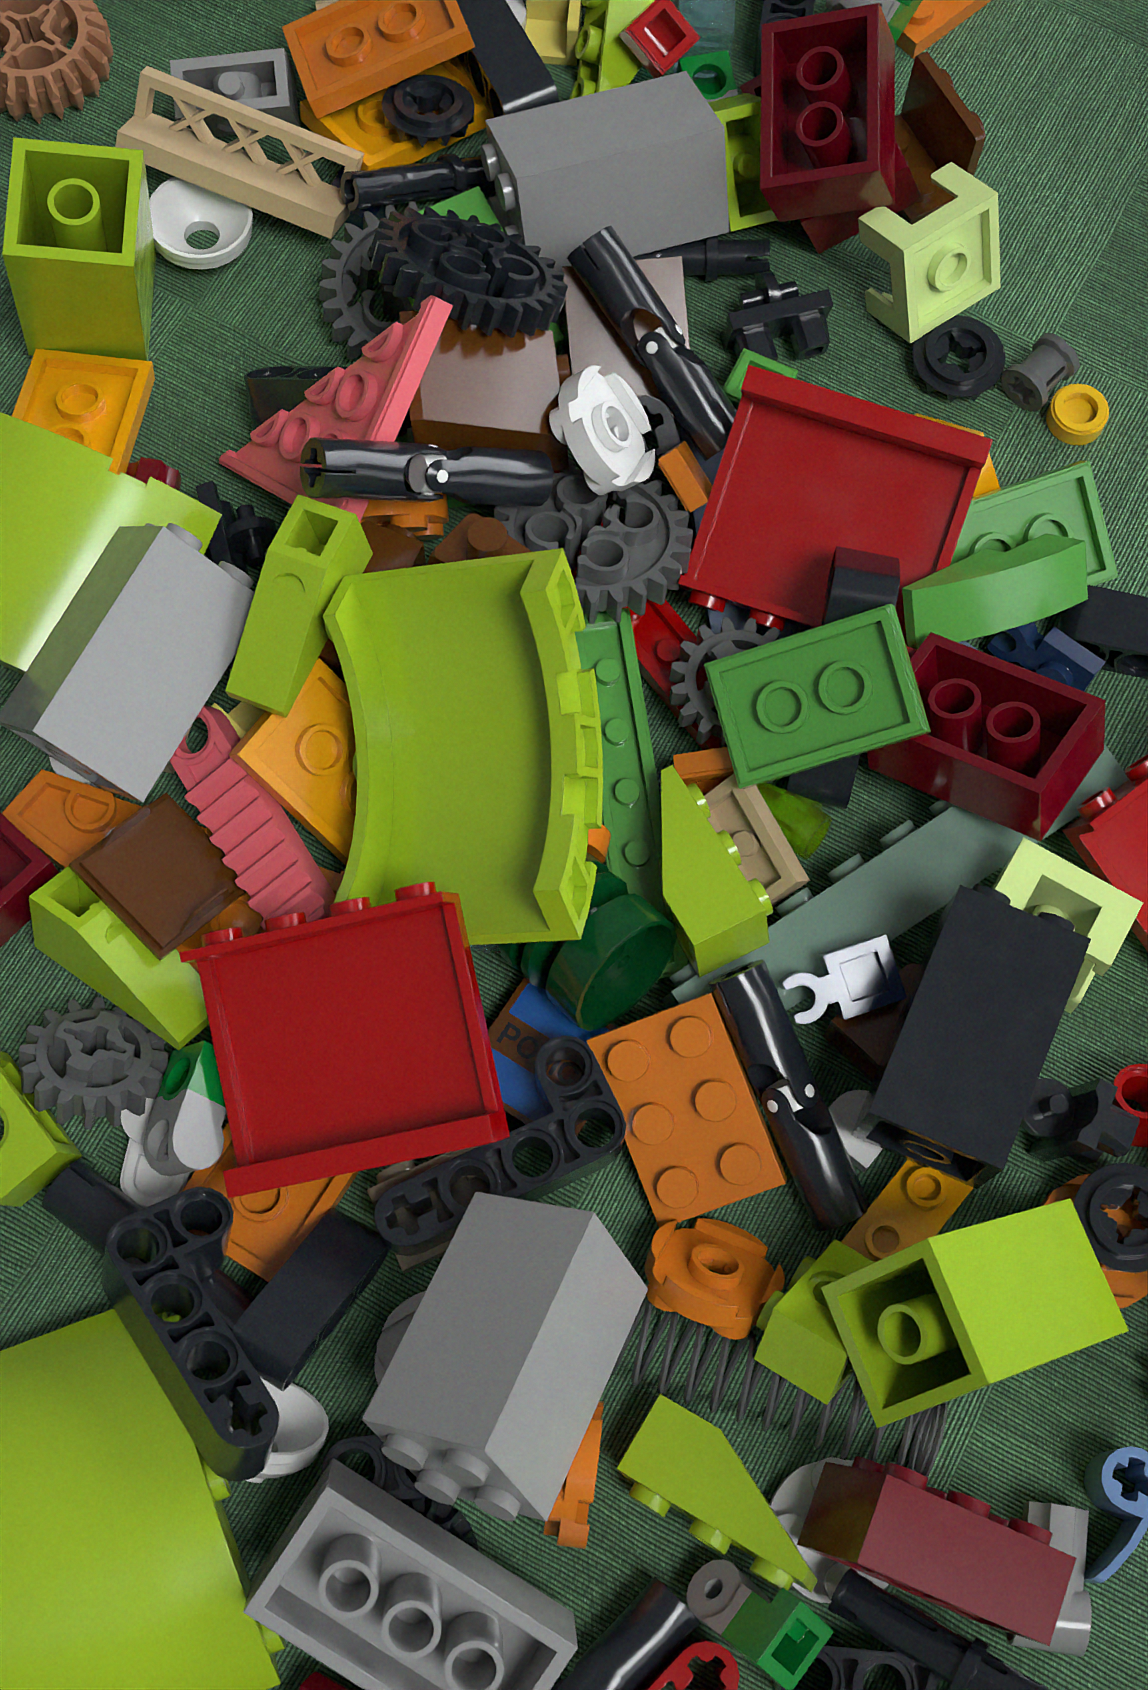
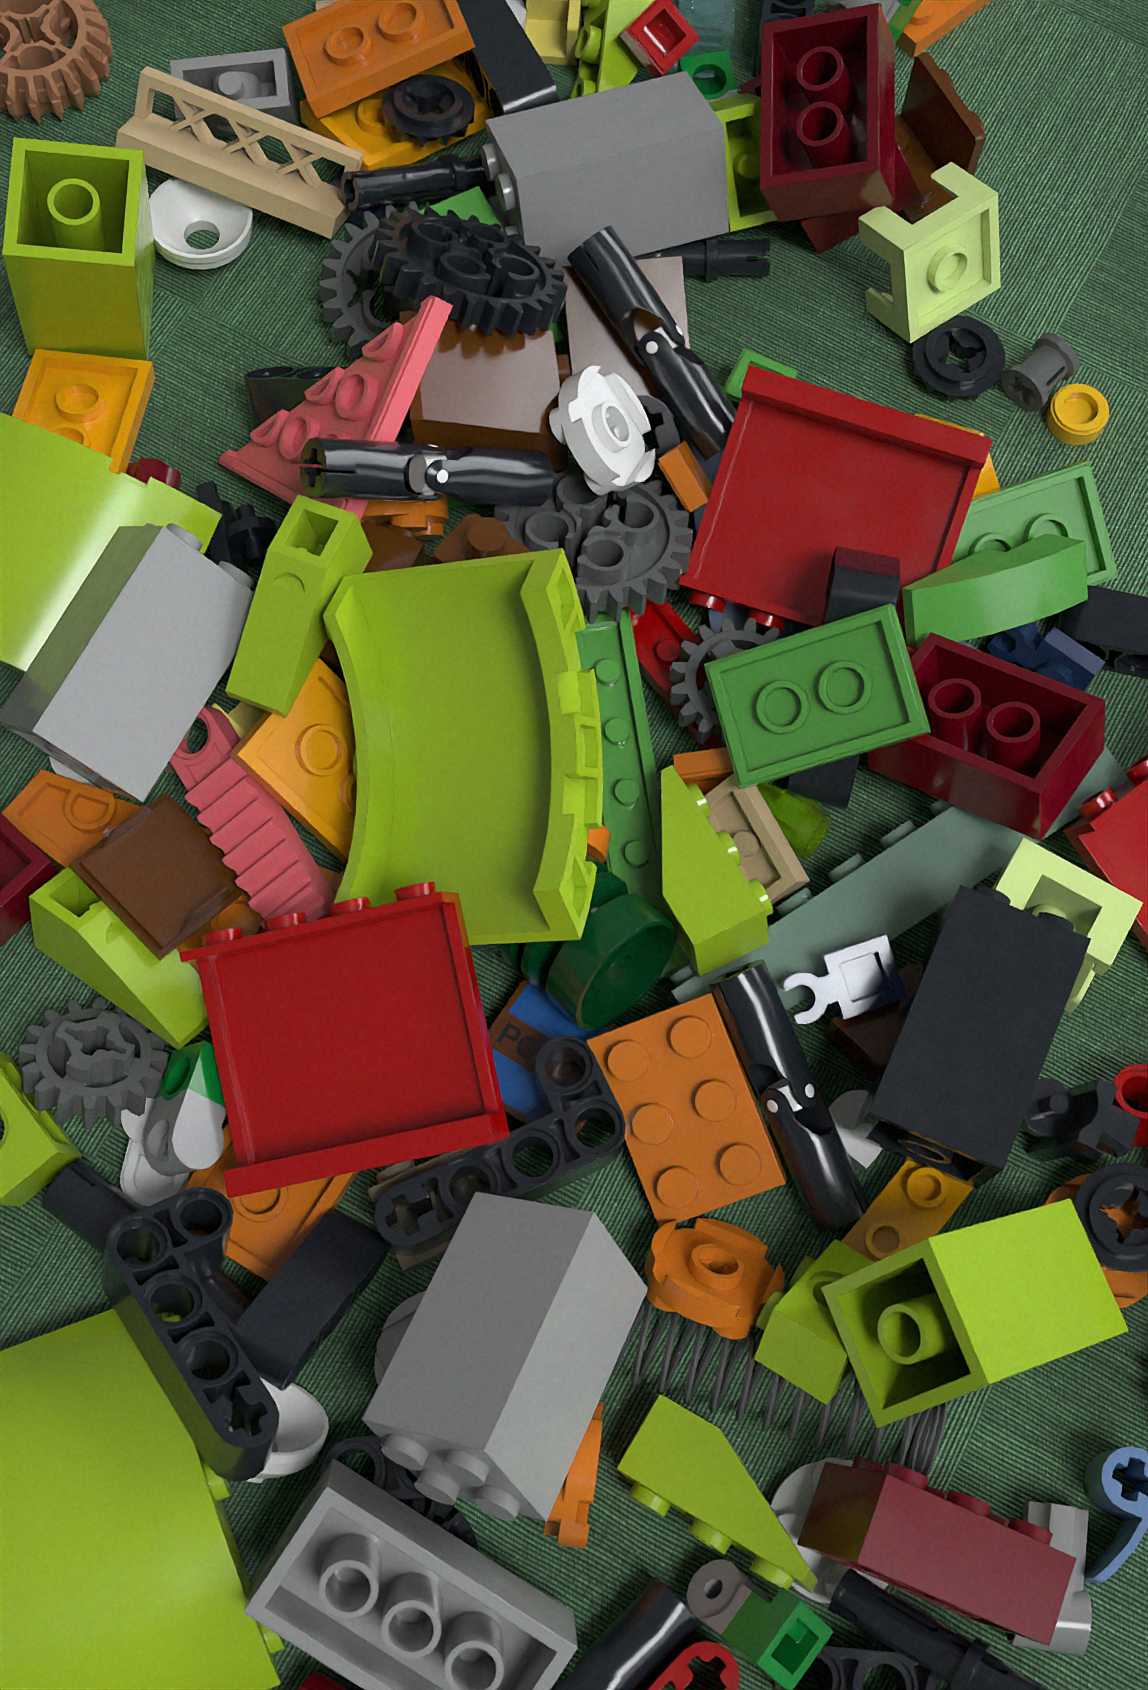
(775, 312): black hips -> none

